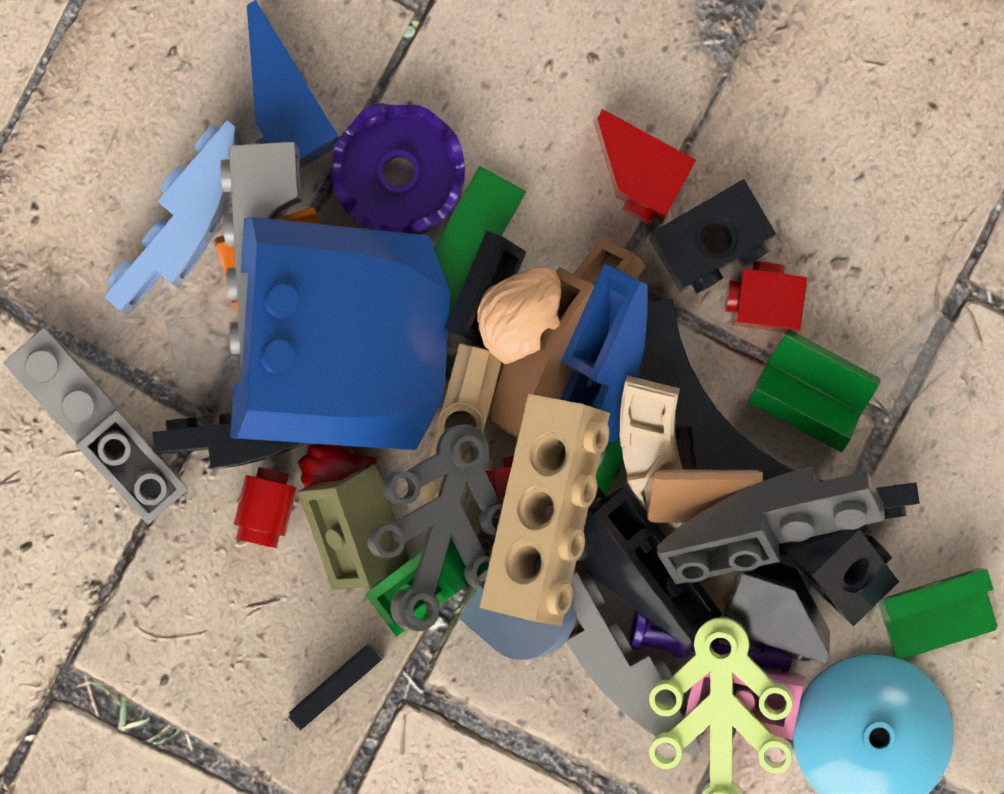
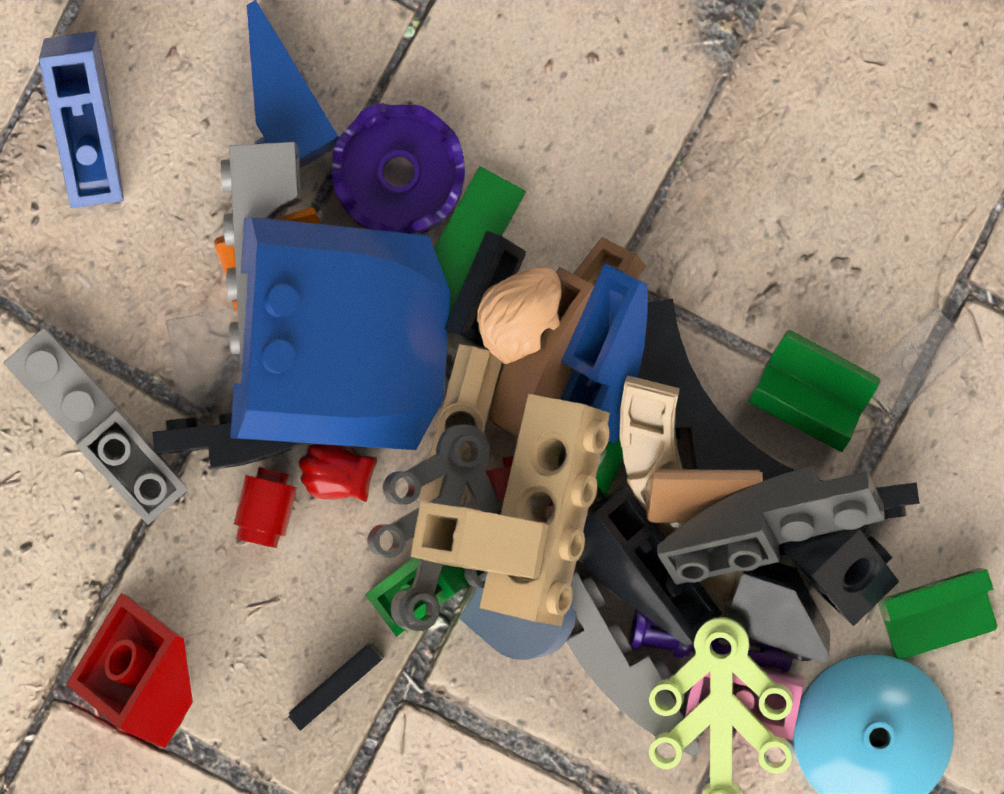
(82, 118): none -> blue slope
(136, 673): none -> red slope
(197, 207): light blue slope -> none
(340, 522): olive panel -> none
(479, 540): none -> tan slope
(641, 168): red slope -> none
(734, 213): black brick -> none
(766, 298): red brick -> none

